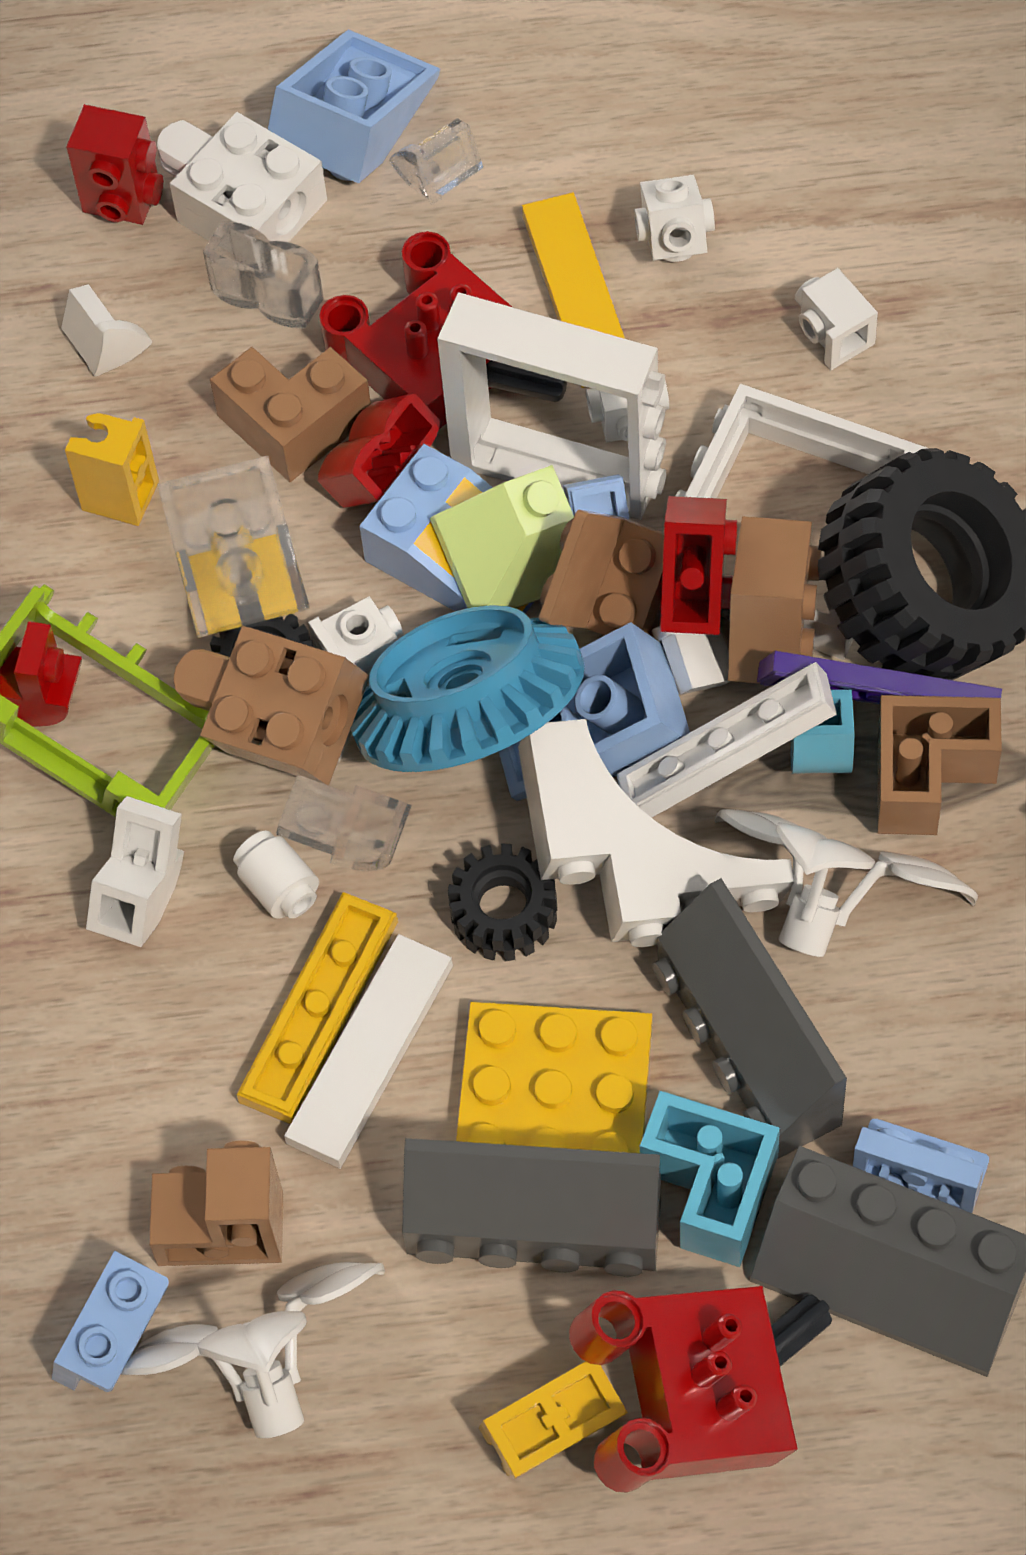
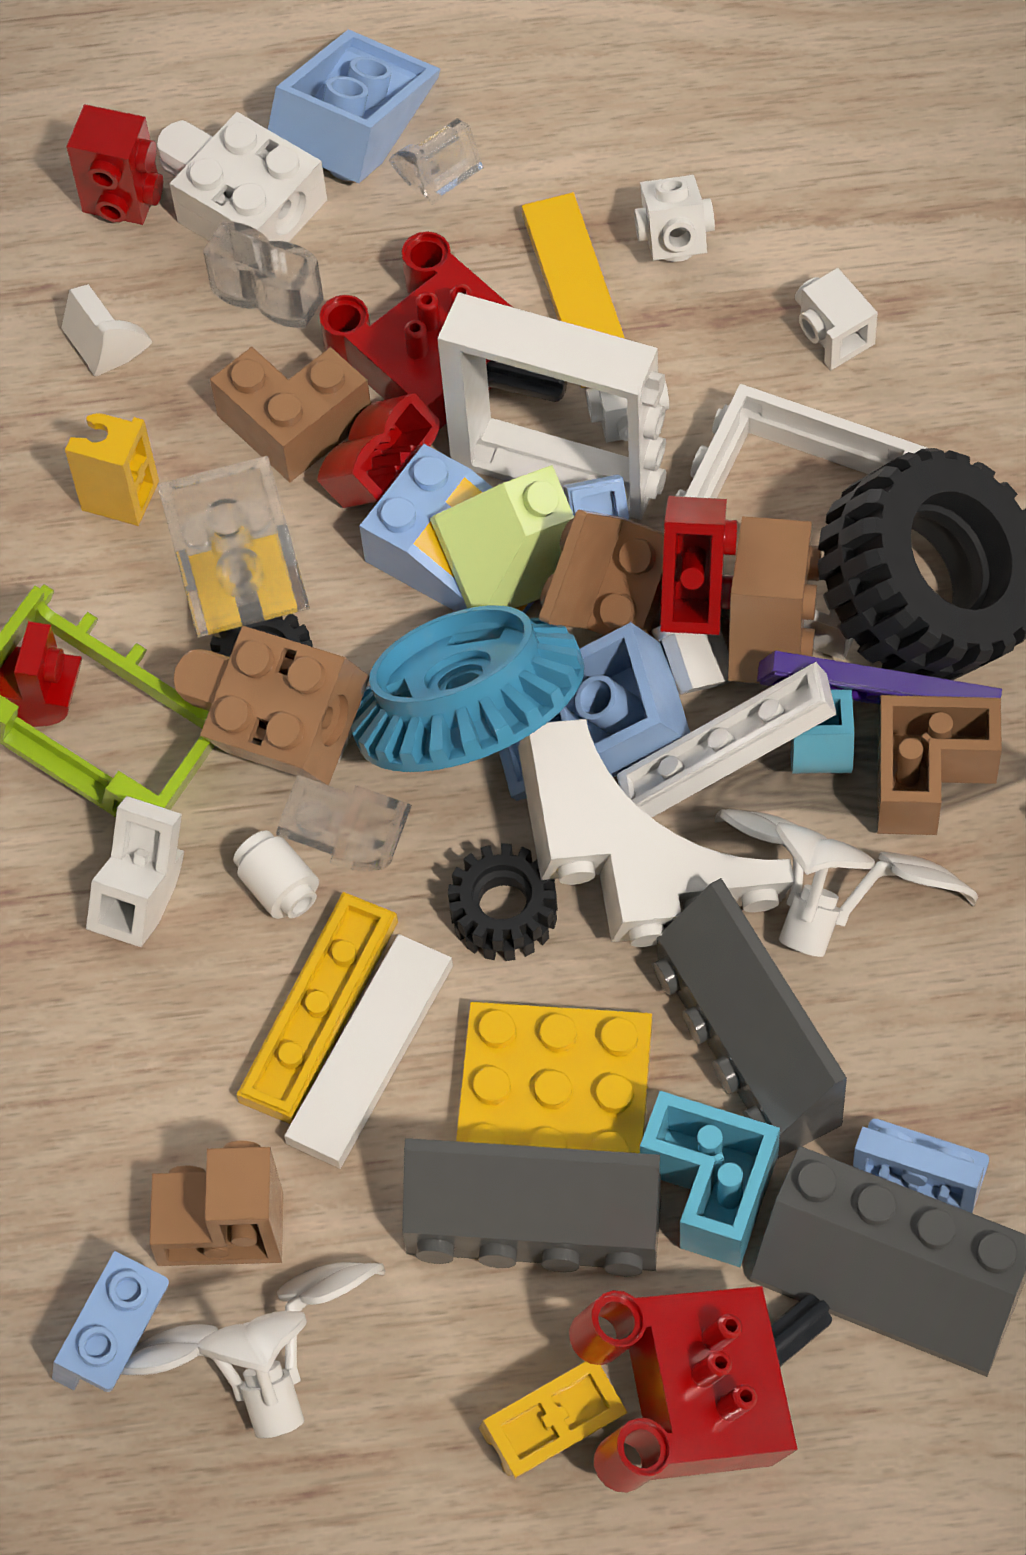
(357, 633): white brick -> none

